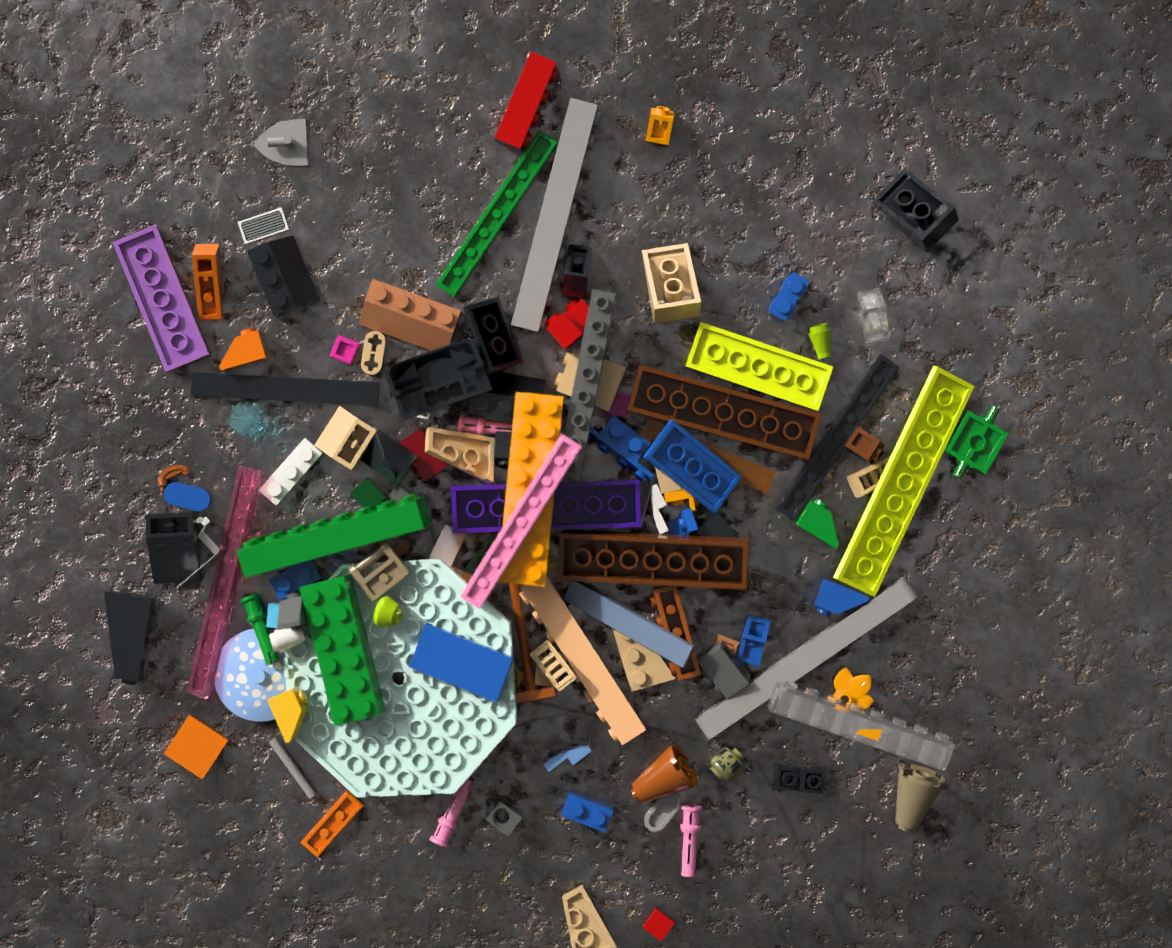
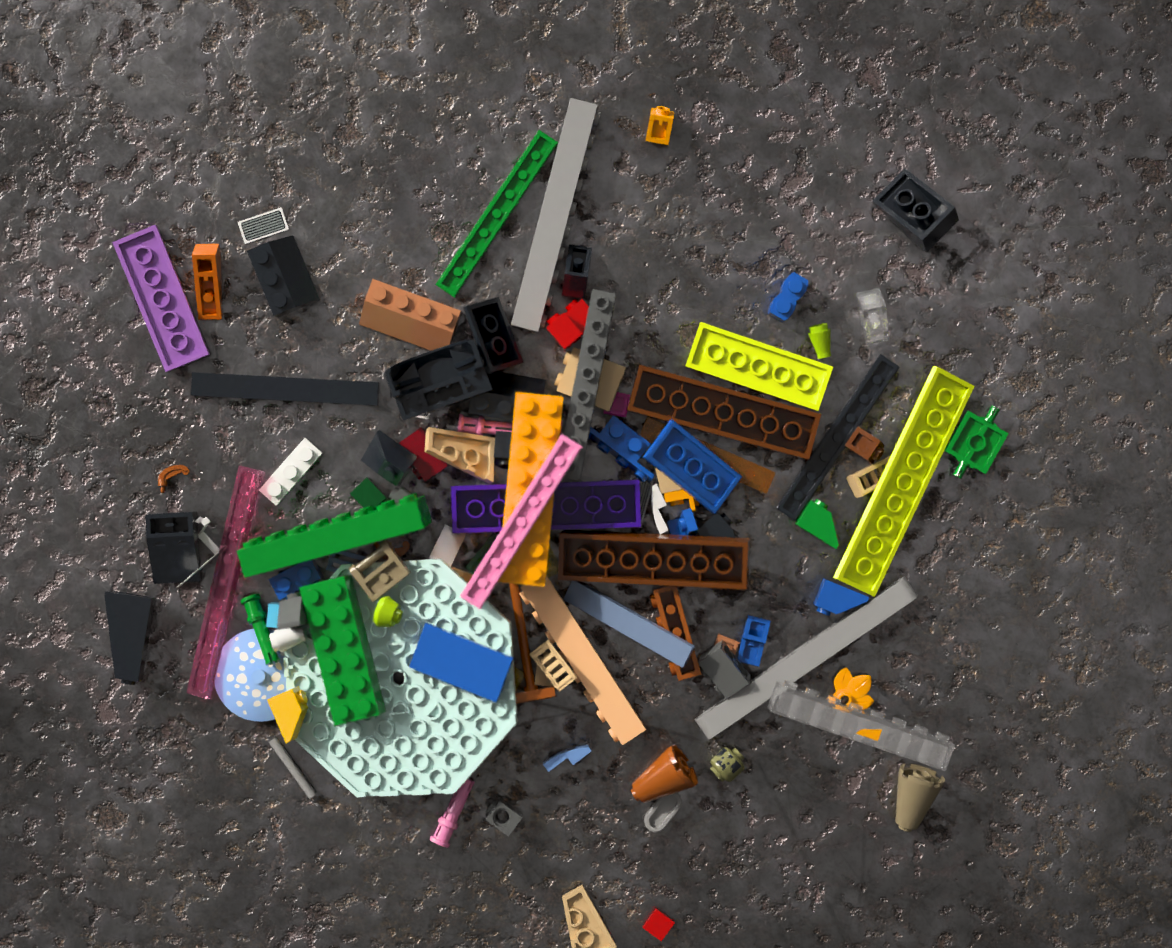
(187, 496): blue tile -> none
(196, 746): orange tile -> none
(245, 350): orange slope -> none
(247, 419): clear light blue brick -> none
(285, 143): light grey shield -> none
(332, 823): orange tile -> none
(345, 350): dark pink tile -> none
(346, 438): tan slope -> none
(367, 353): tan beam -> none
(526, 101): red brick -> none
(587, 811): blue brick -> none
(641, 664): tan wing -> none
(671, 283): tan slope -> none
(694, 828): bright pink pin -> none
(799, 779): black slope -> none

